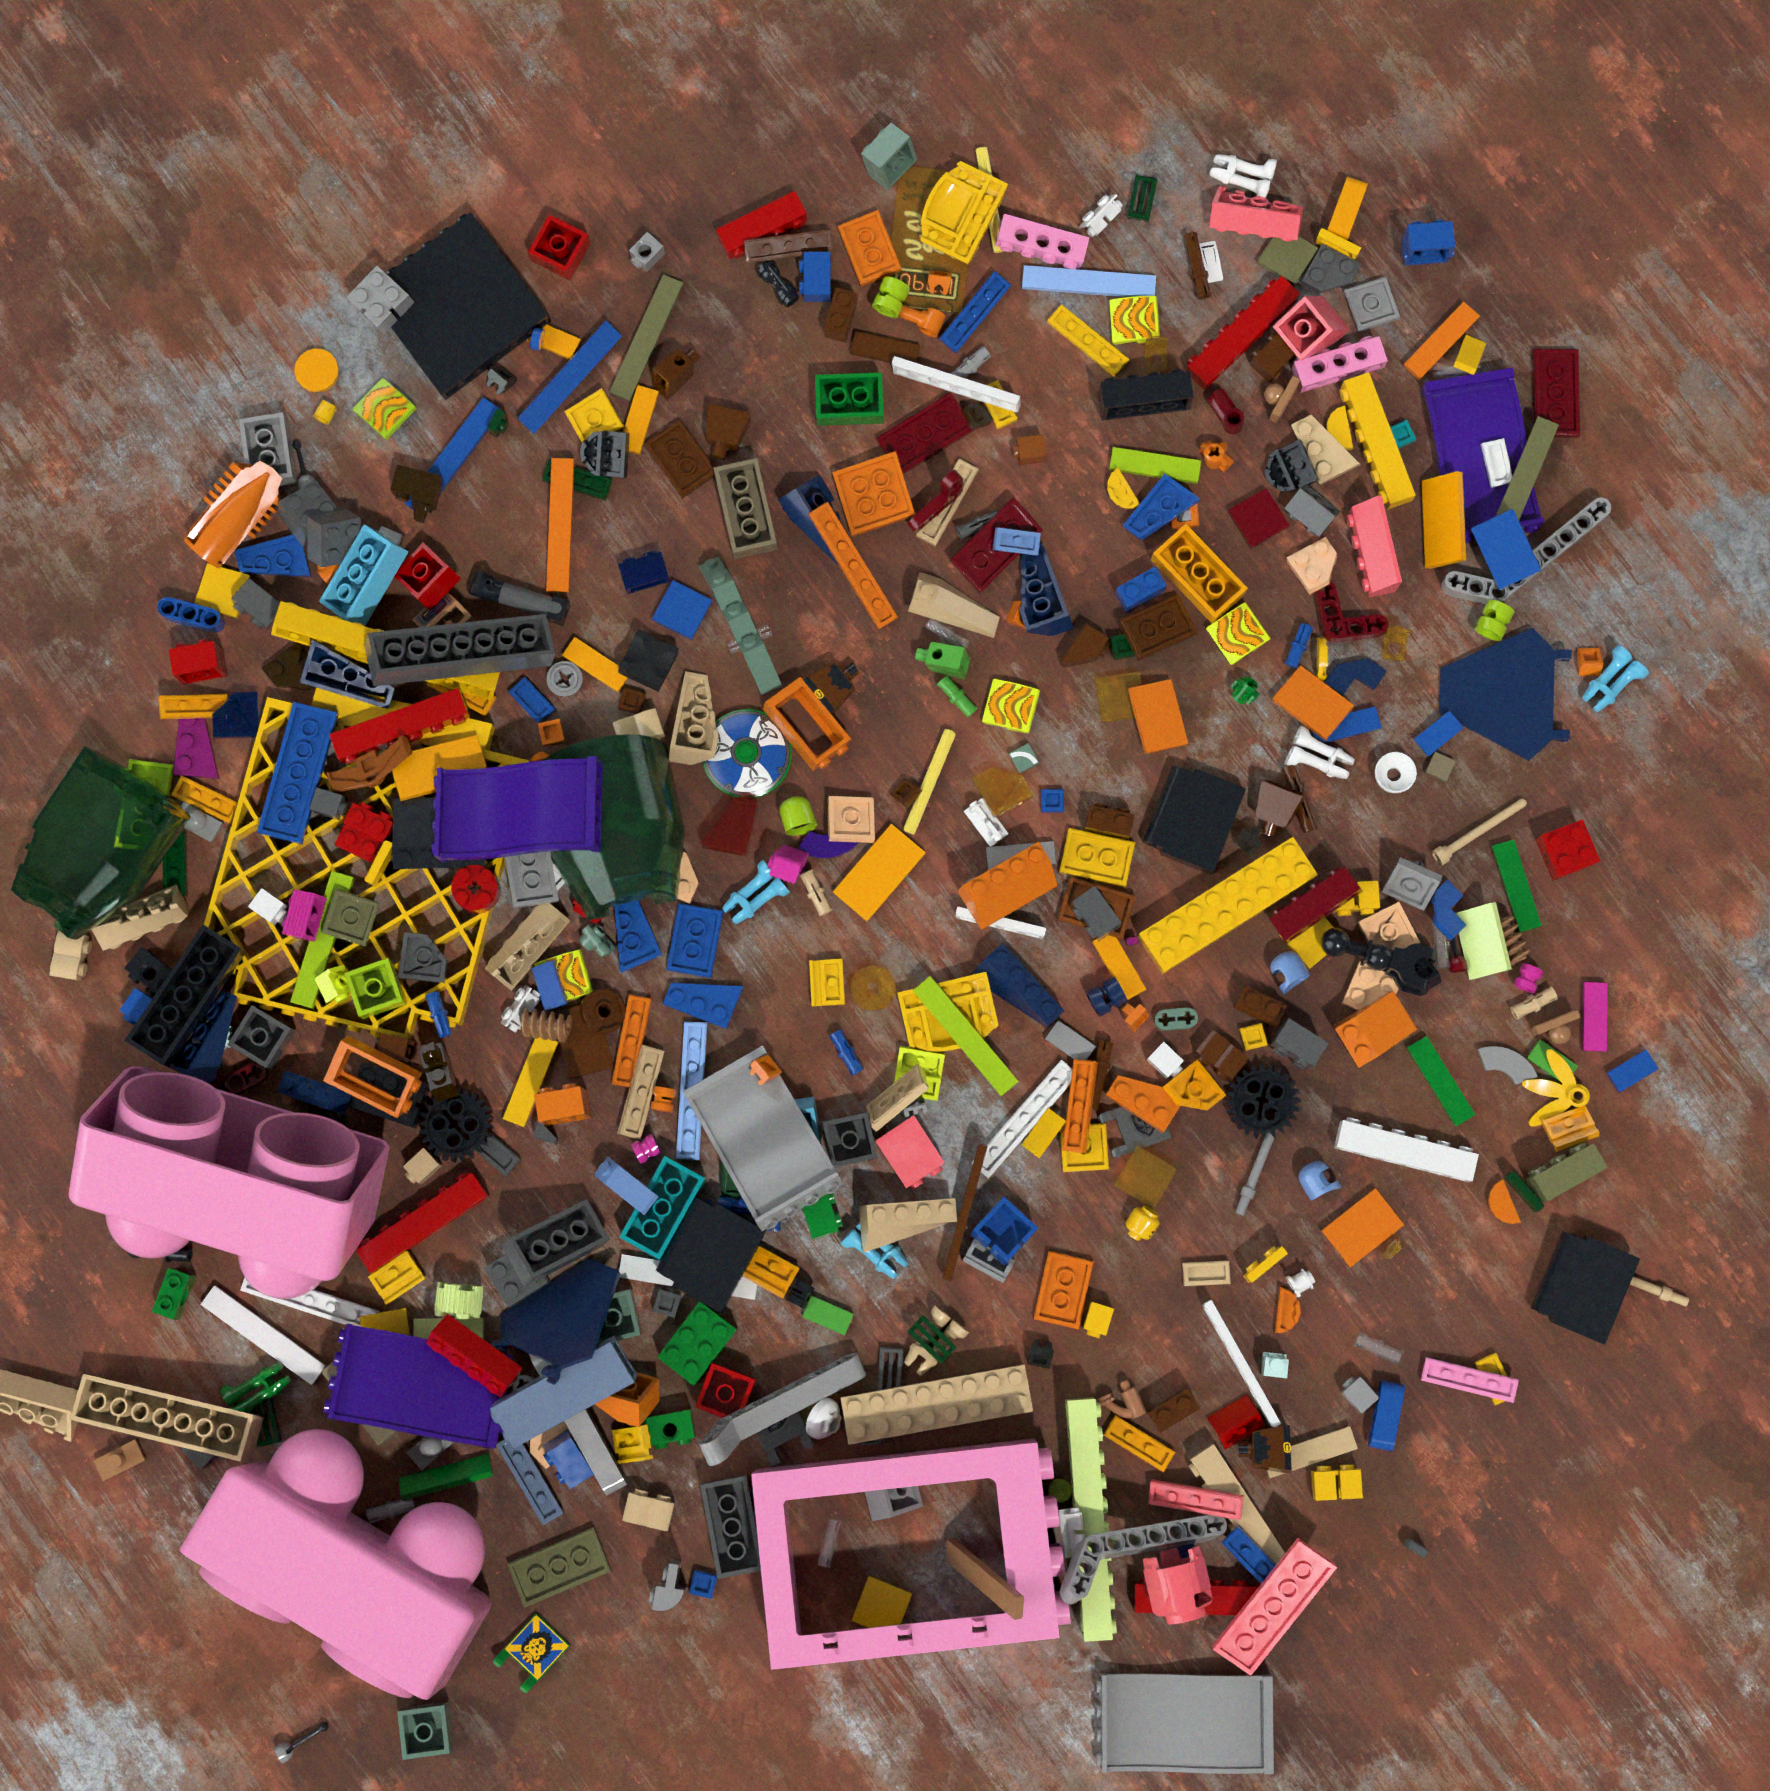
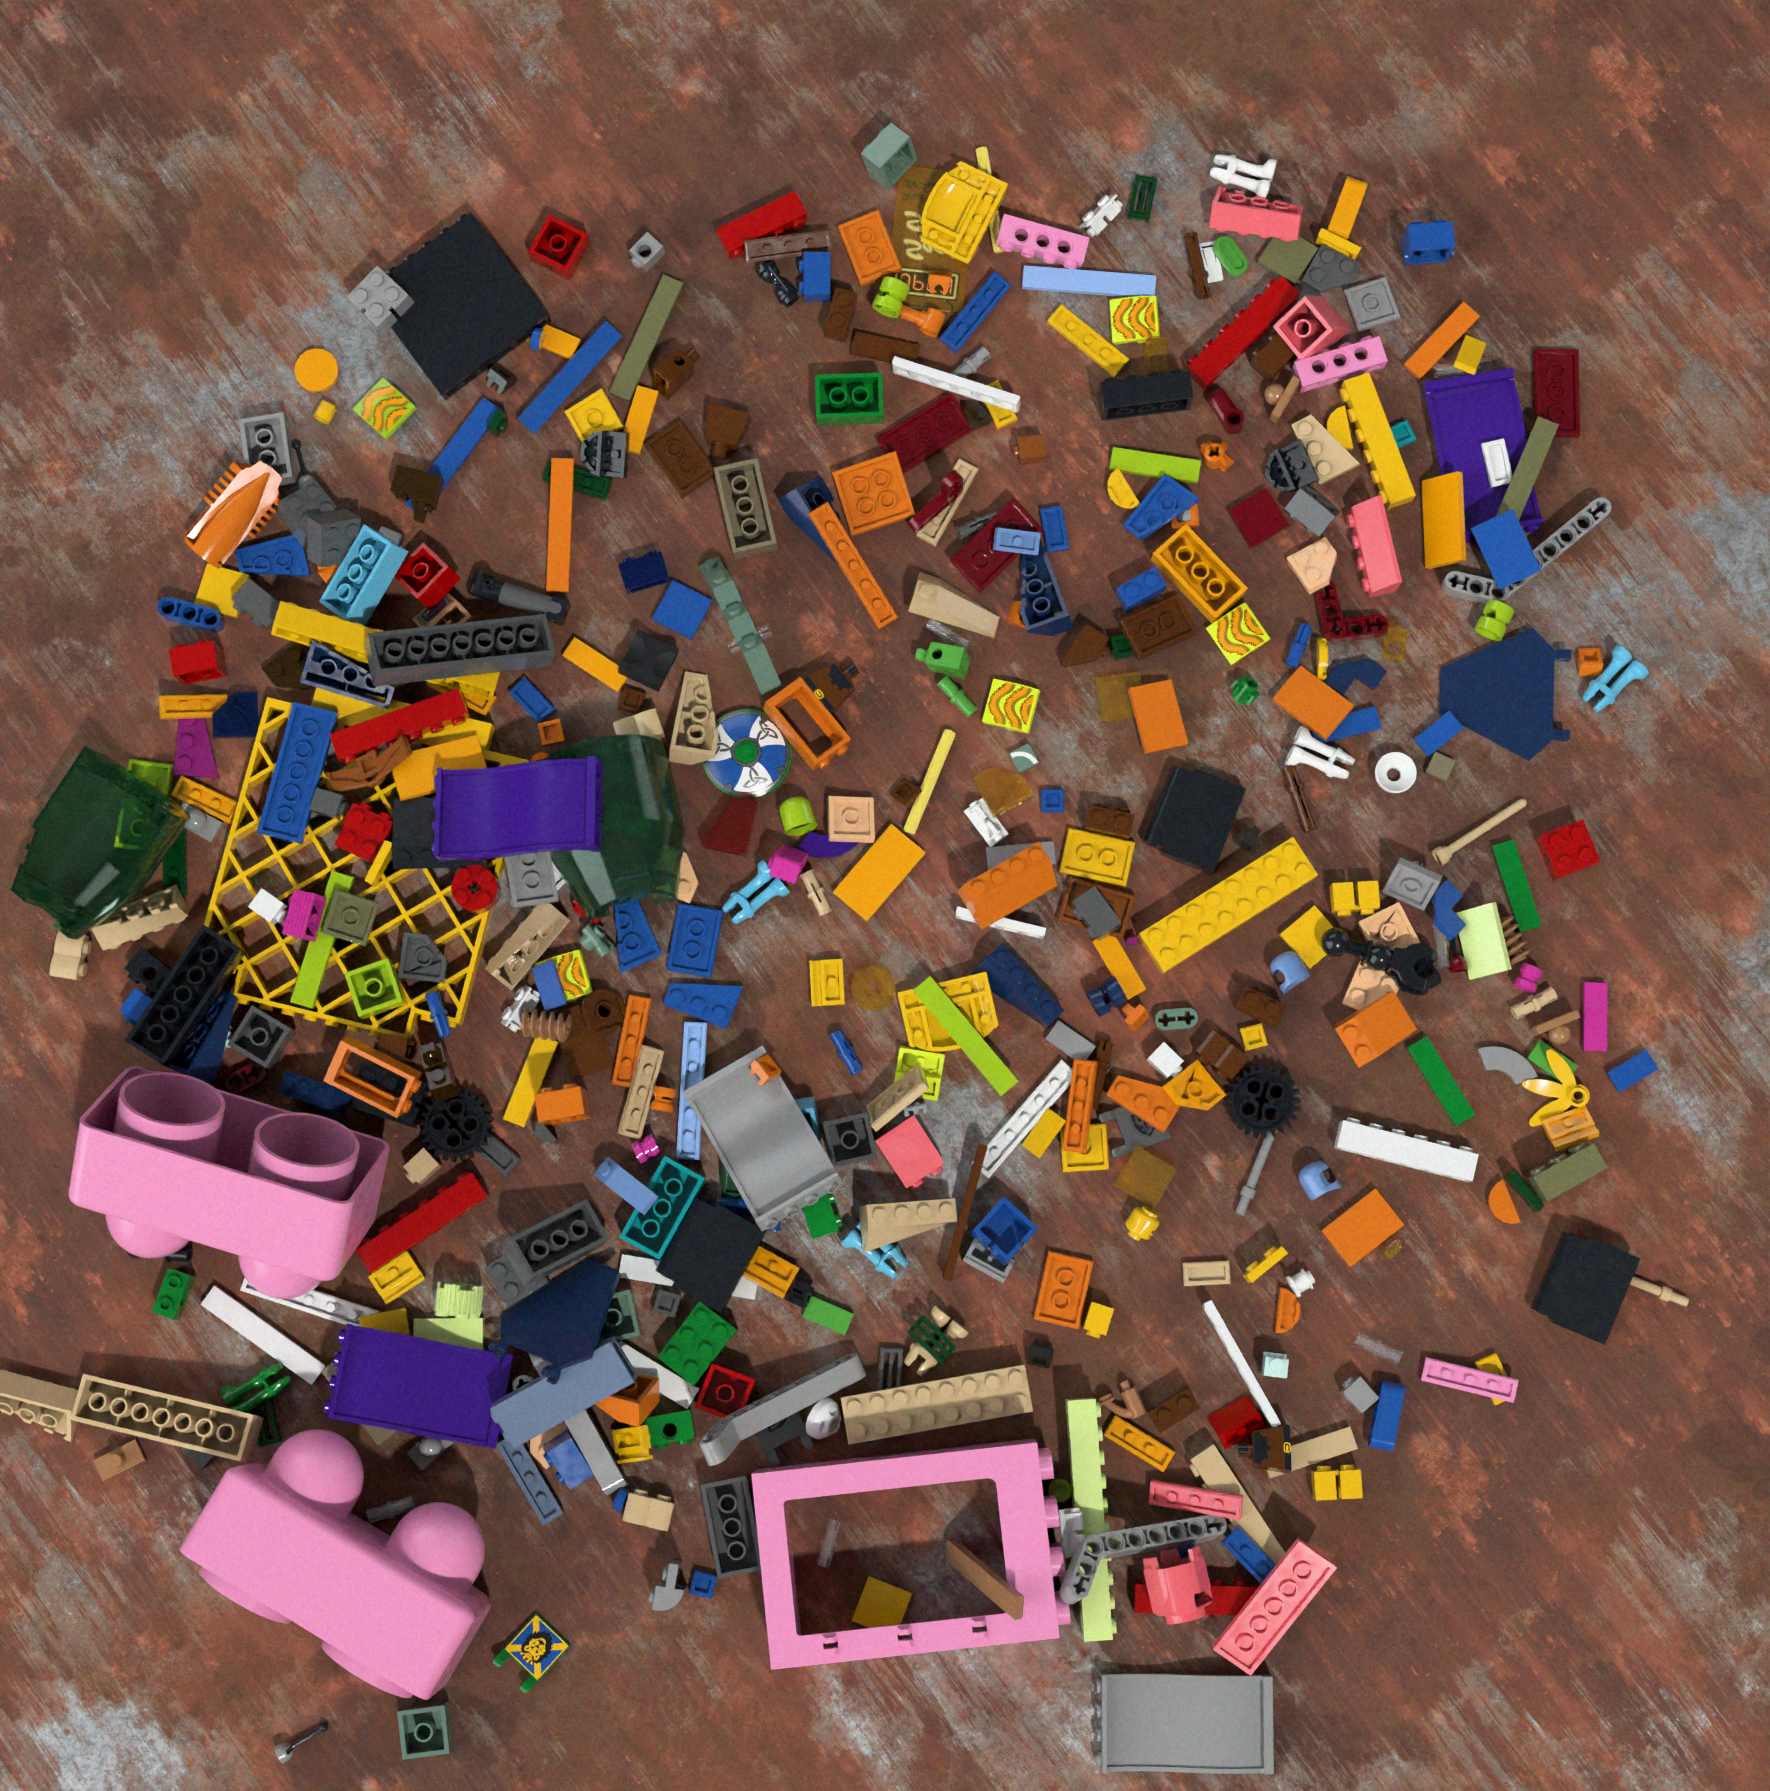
(333, 984): neon yellow brick -> none
(445, 1477): green tile -> none
(474, 1355): red brick -> none
(559, 1567): olive tile -> none
(567, 668): light grey gear -> none
(620, 1499): none -> blue tile
(669, 1383): none -> white tile
(893, 1502): light grey slope -> none
(1054, 529): none -> blue tile
(1230, 256): none -> bright green tile
(1277, 805): reddish brown torso -> none
(1298, 1045): dark grey brick -> none
(1316, 904): dark red brick -> none
(1415, 1547): dark grey tile -> none

